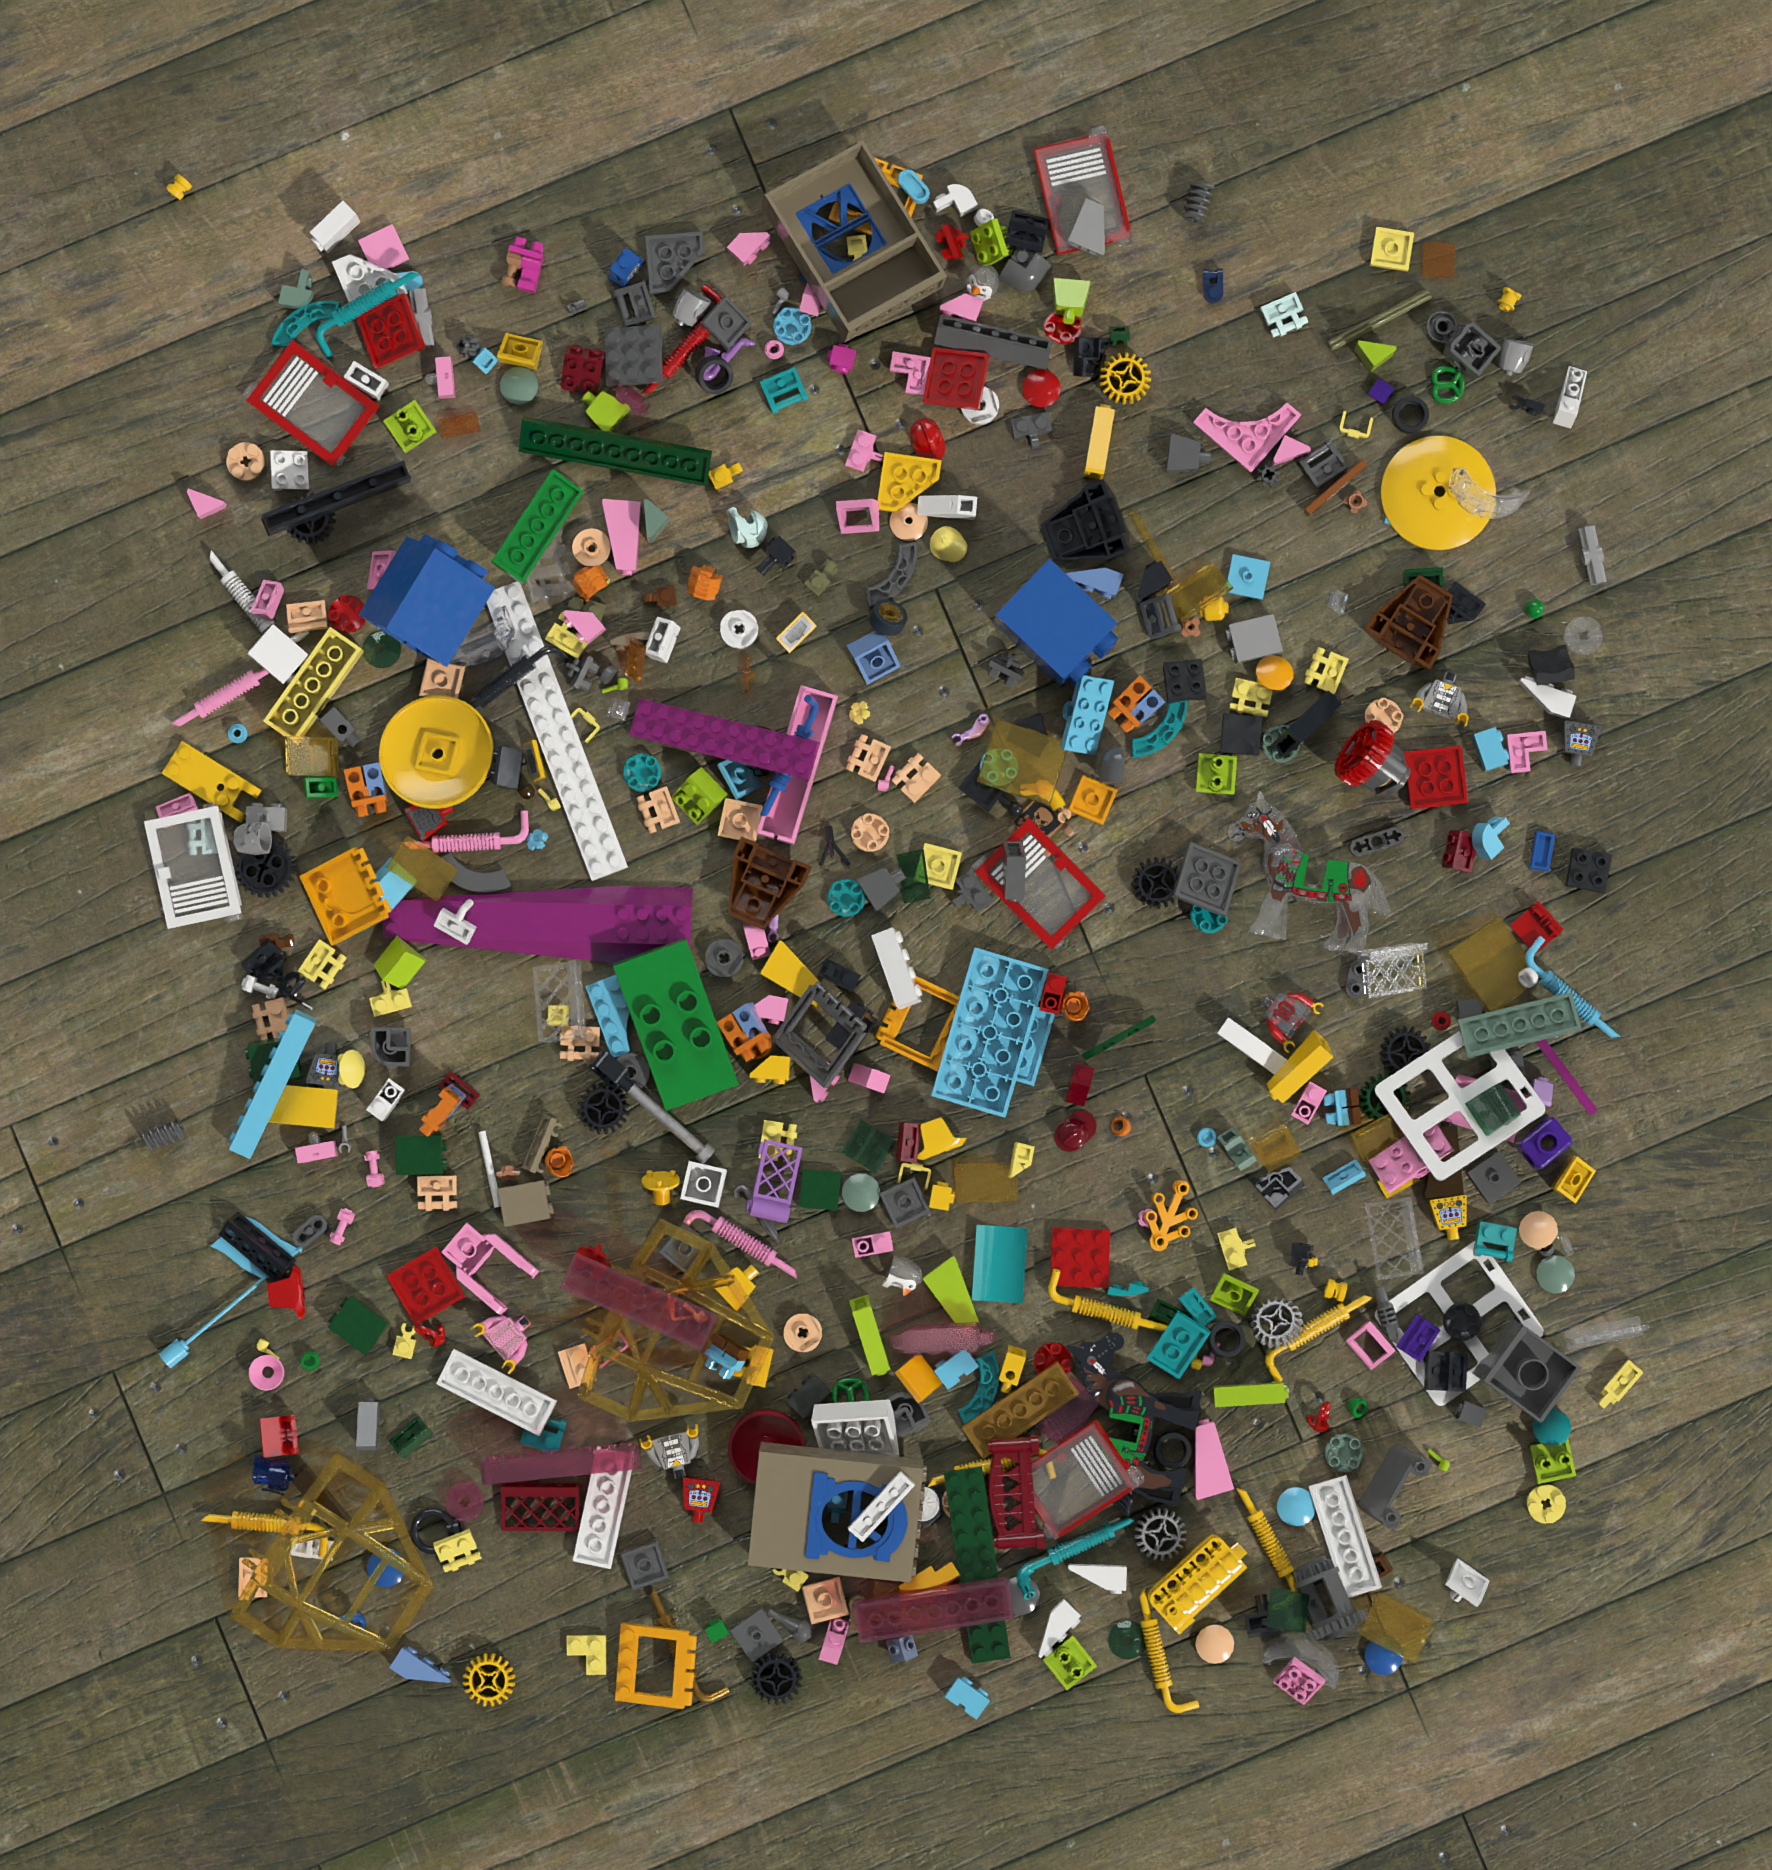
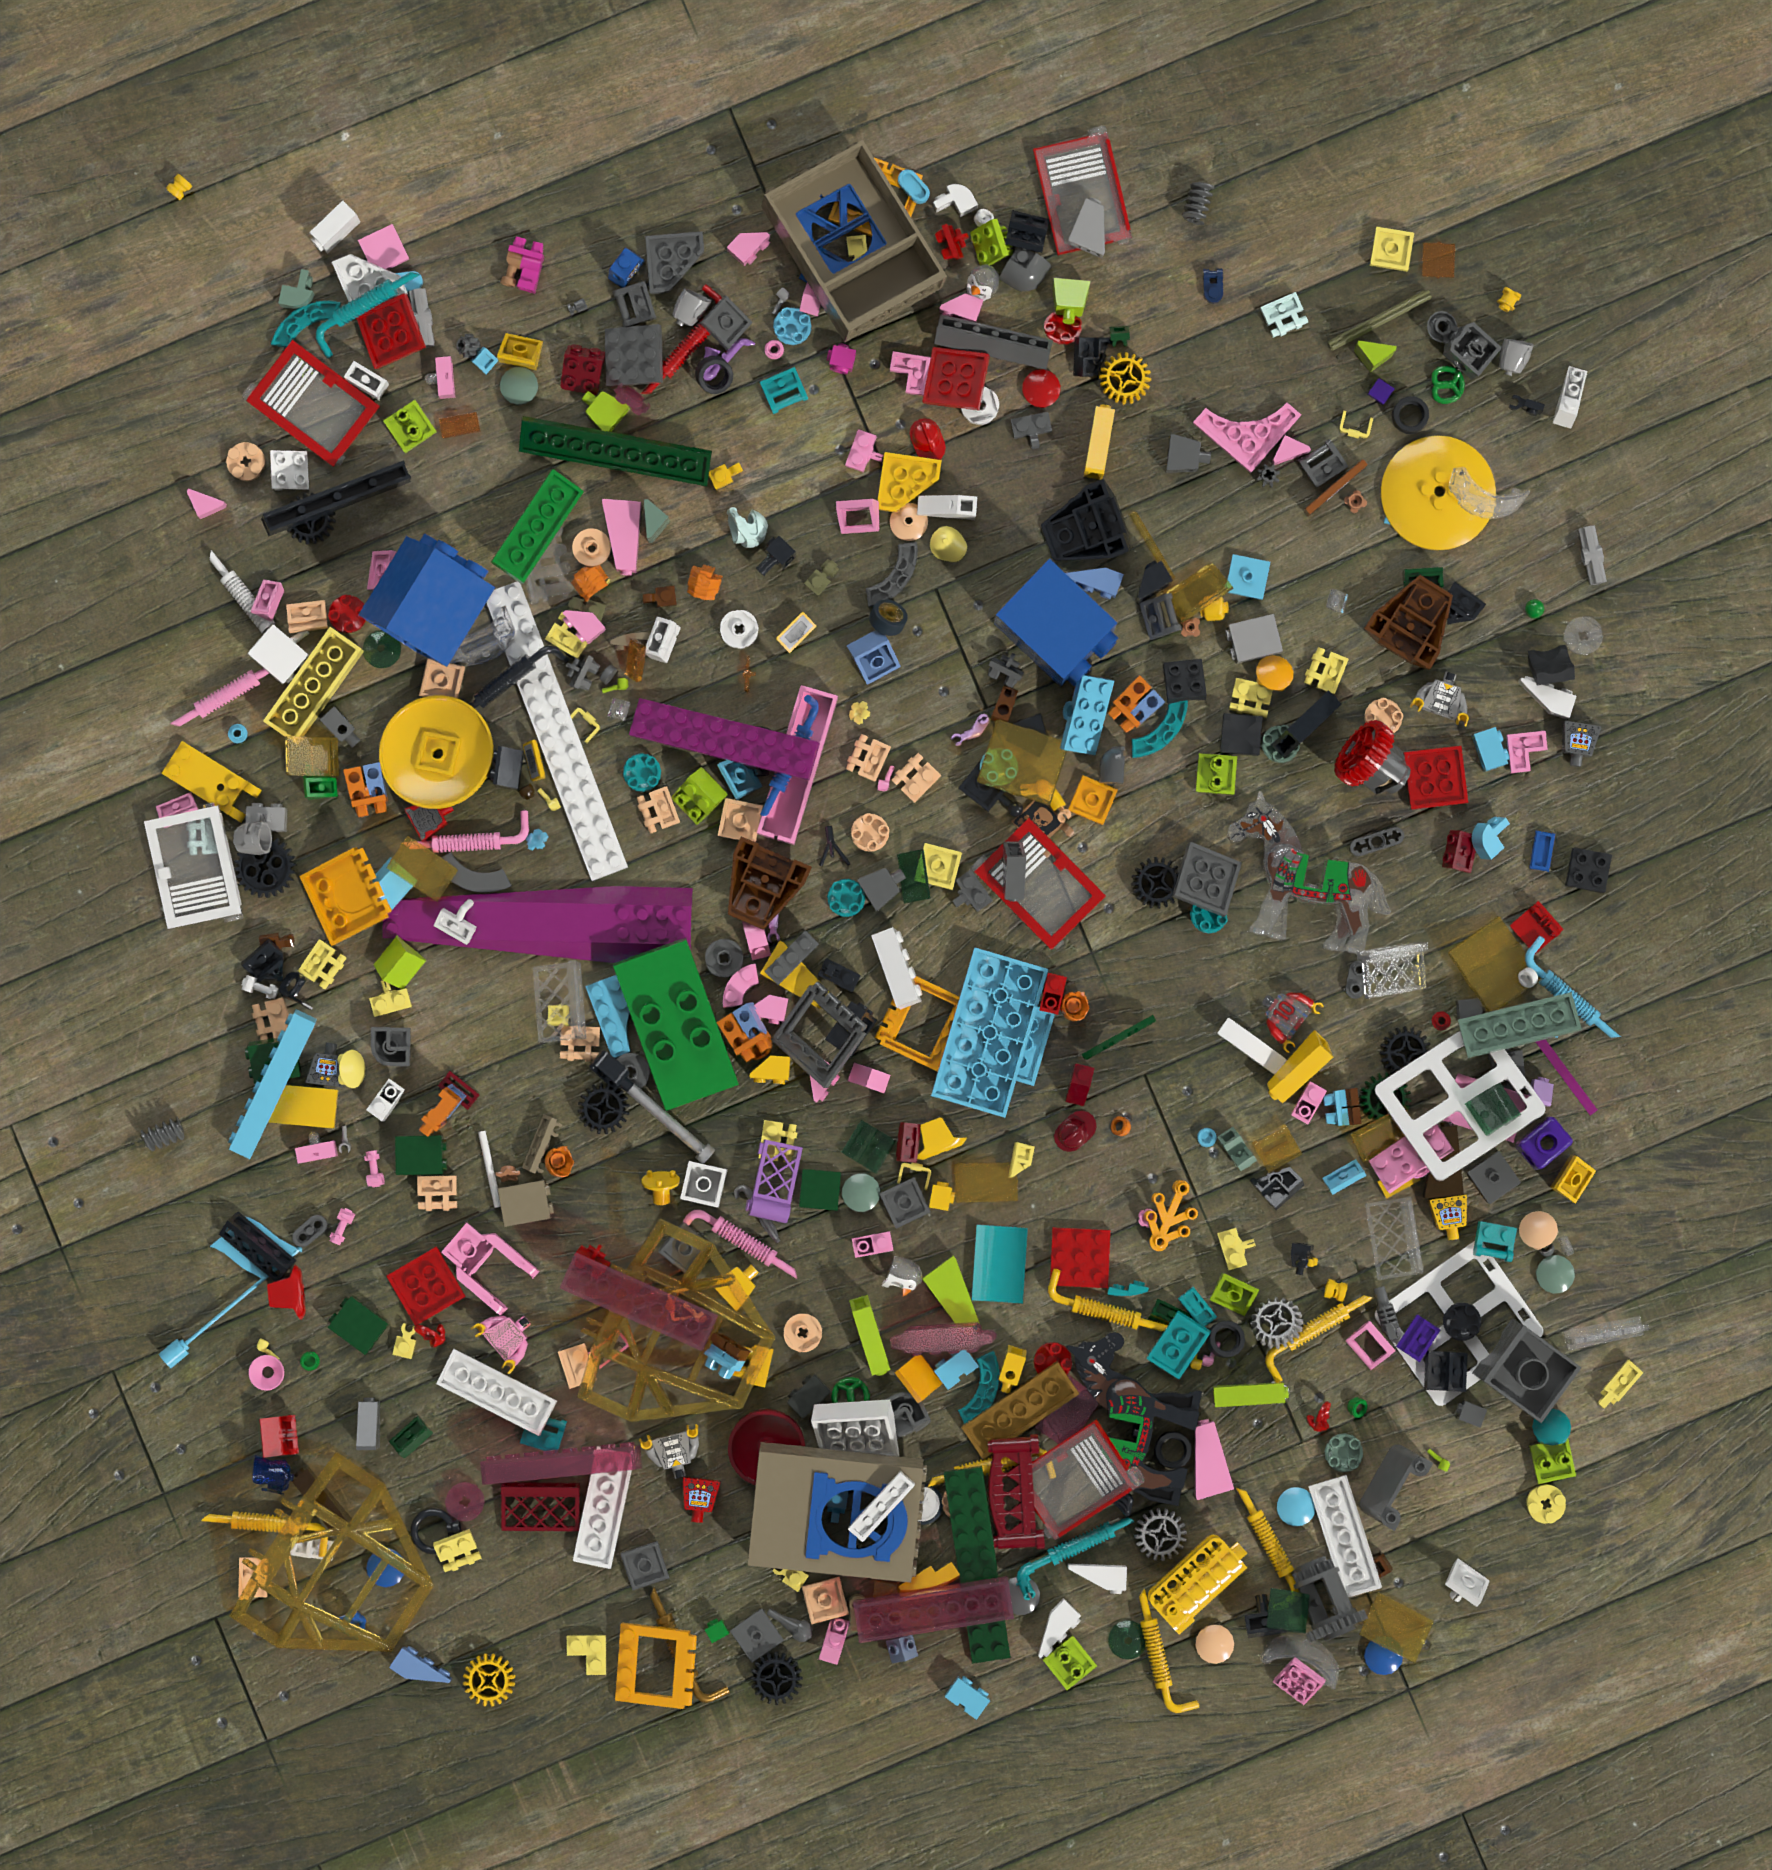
(738, 985): none -> bright pink brick
(791, 957): none -> dark grey plate
(1004, 704): none -> reddish brown leg

